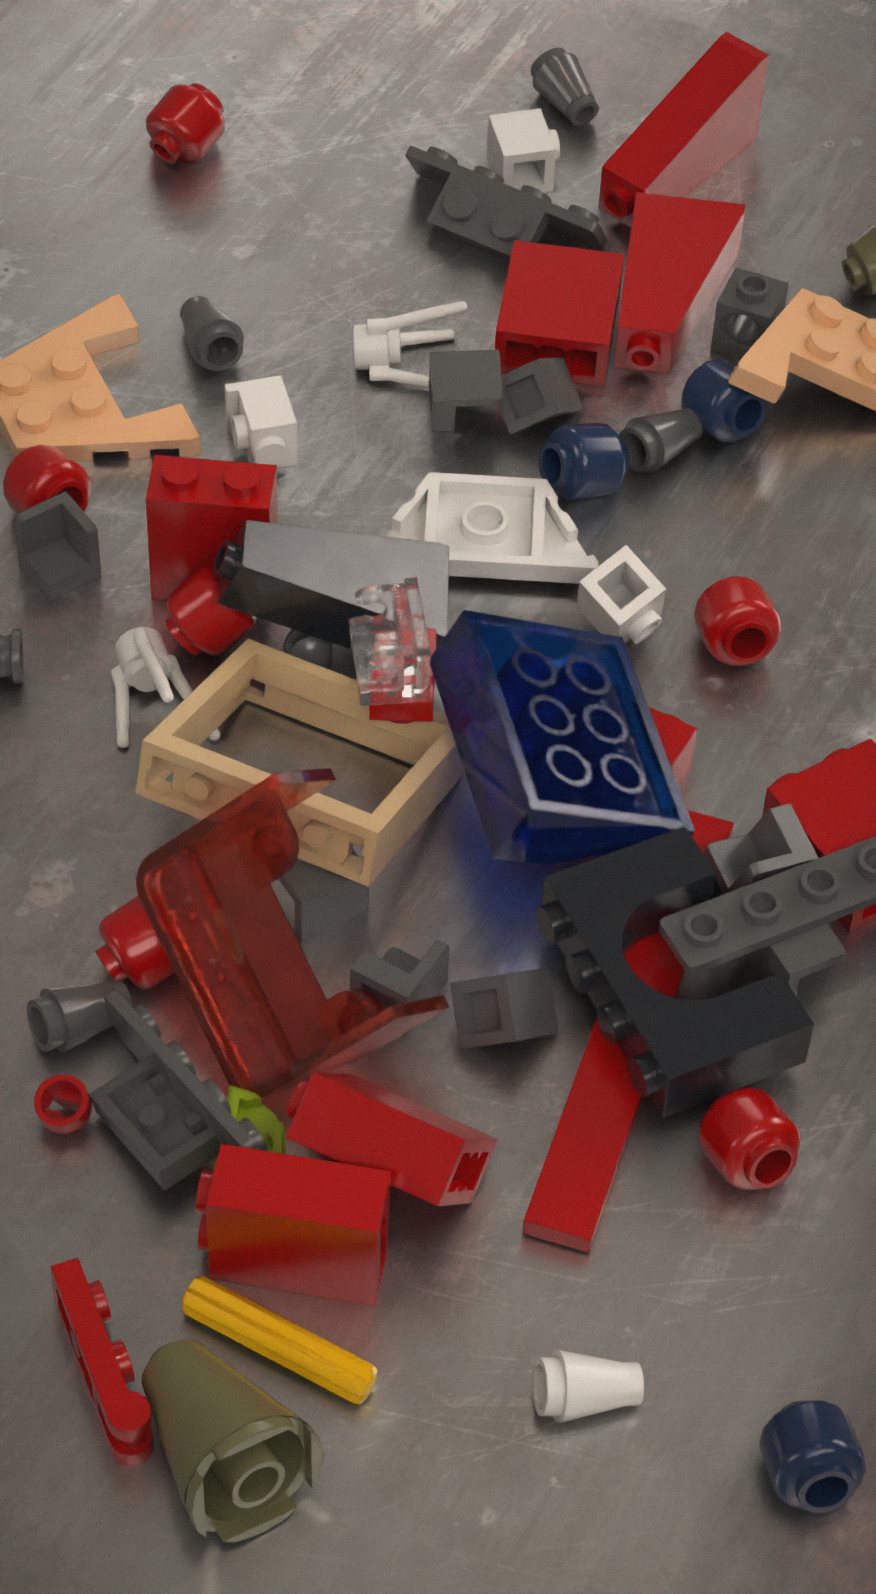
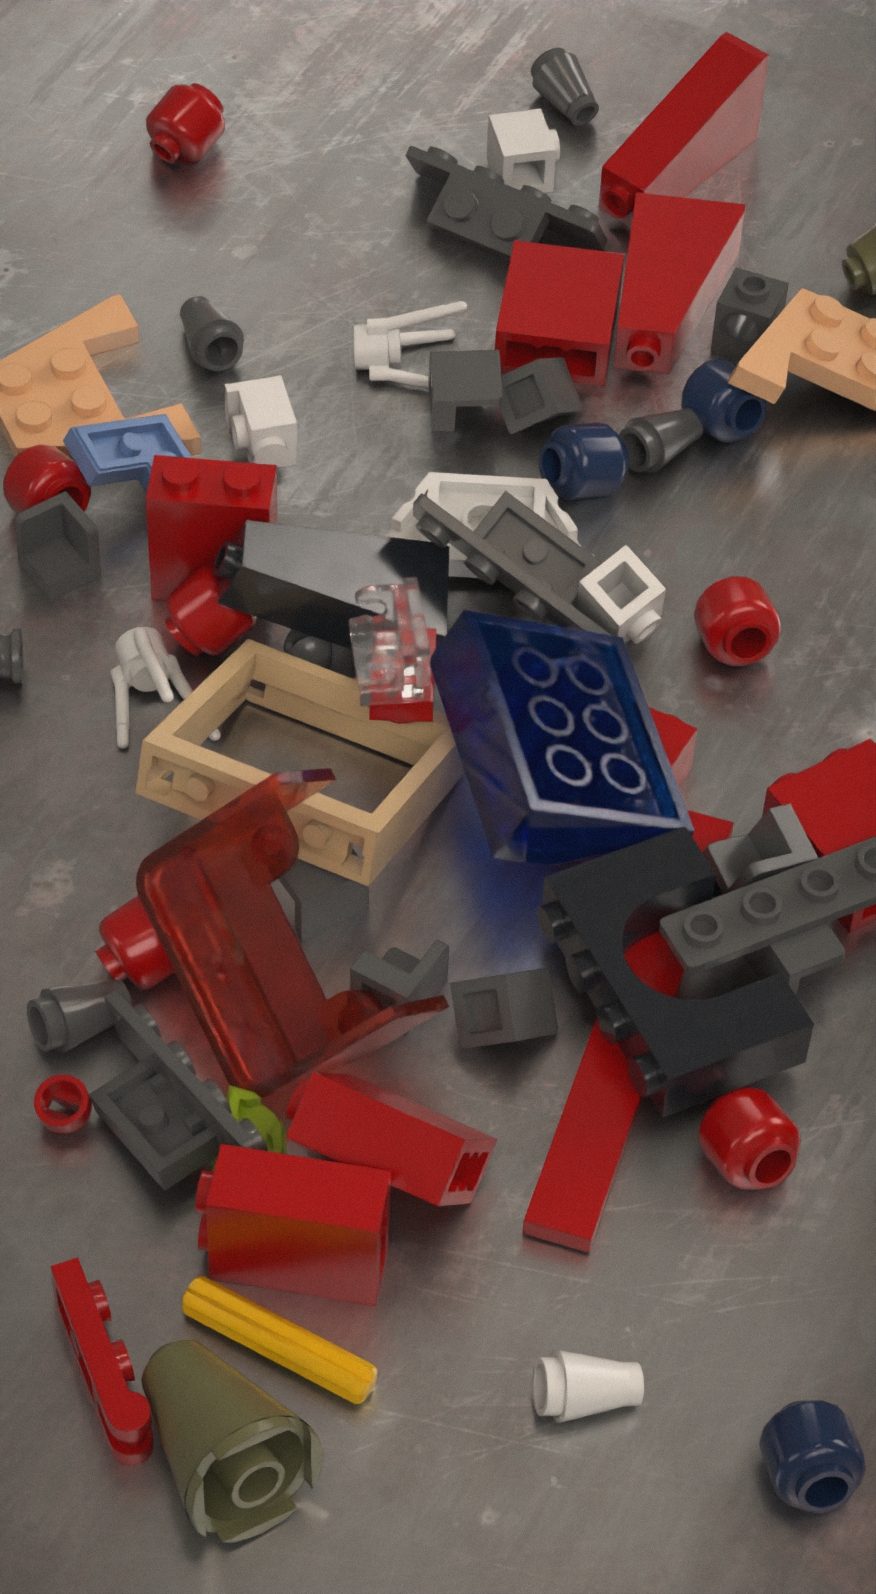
(123, 448): none -> medium blue tile
(520, 553): none -> dark grey bracket

